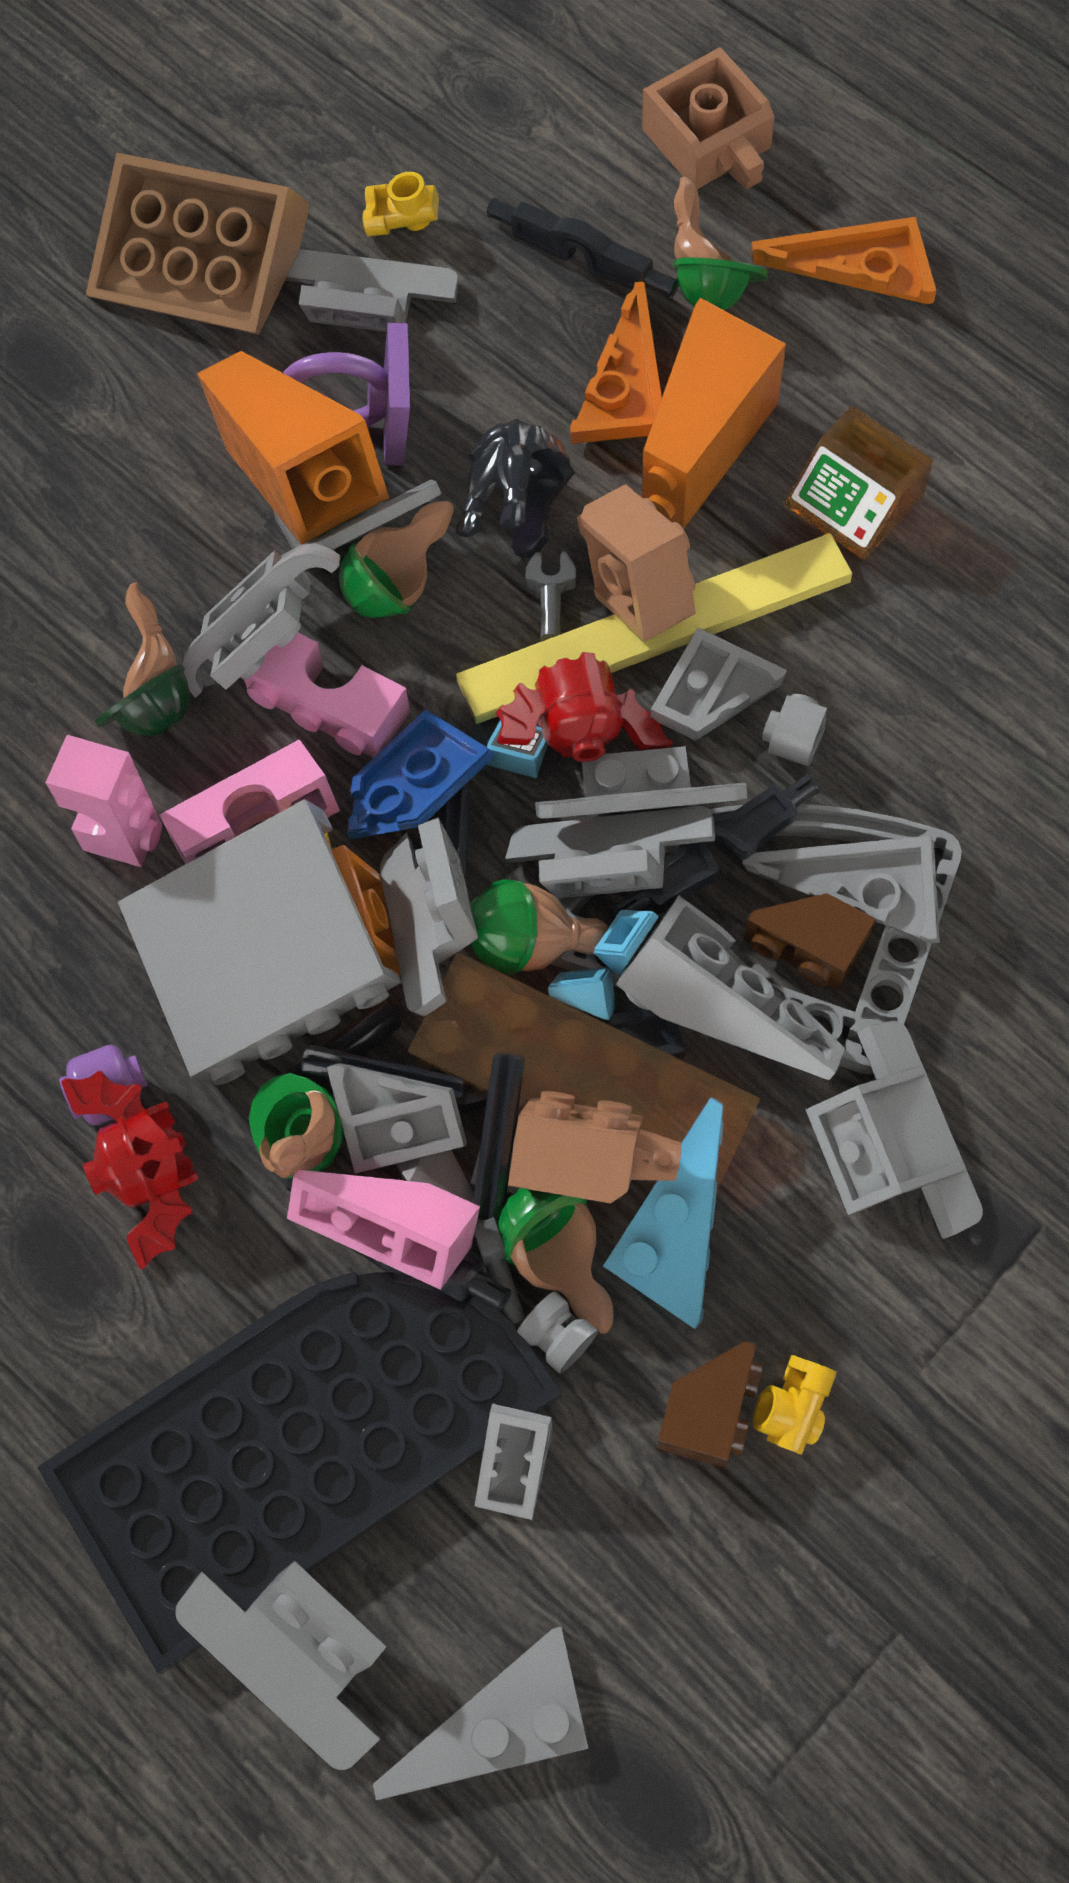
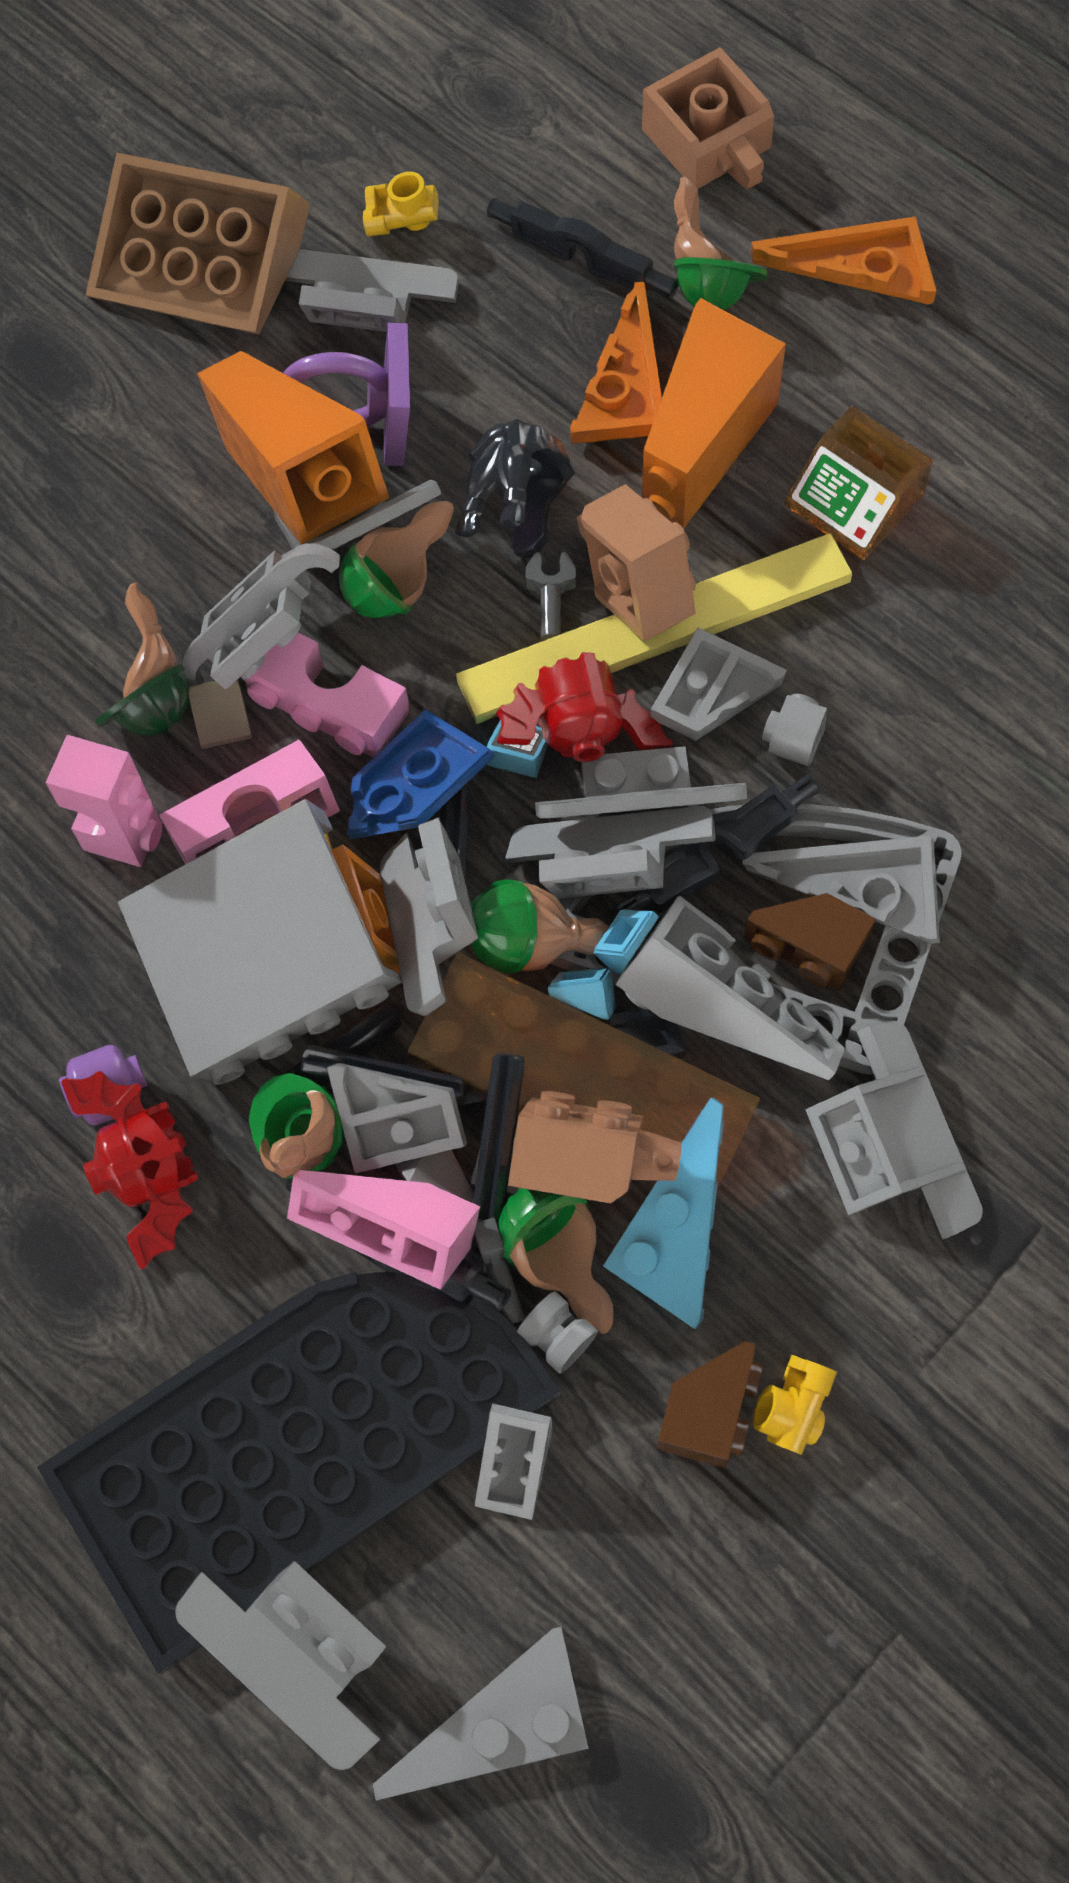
(219, 713): none -> dark tan slope

